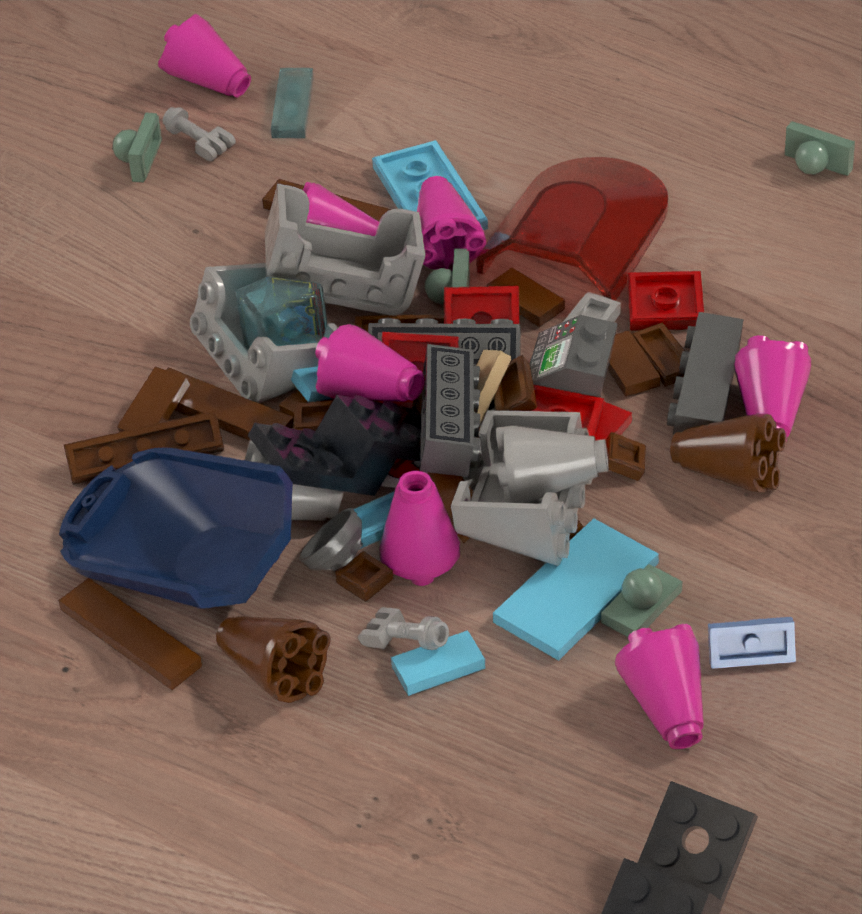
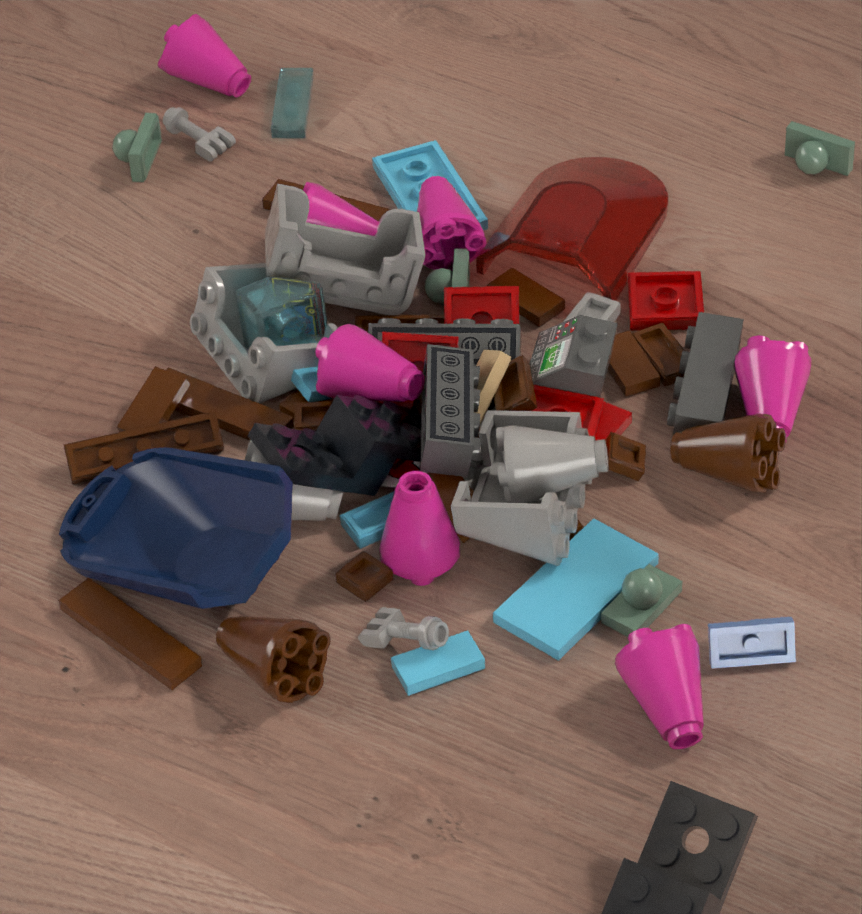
(334, 542): dark grey piece -> none

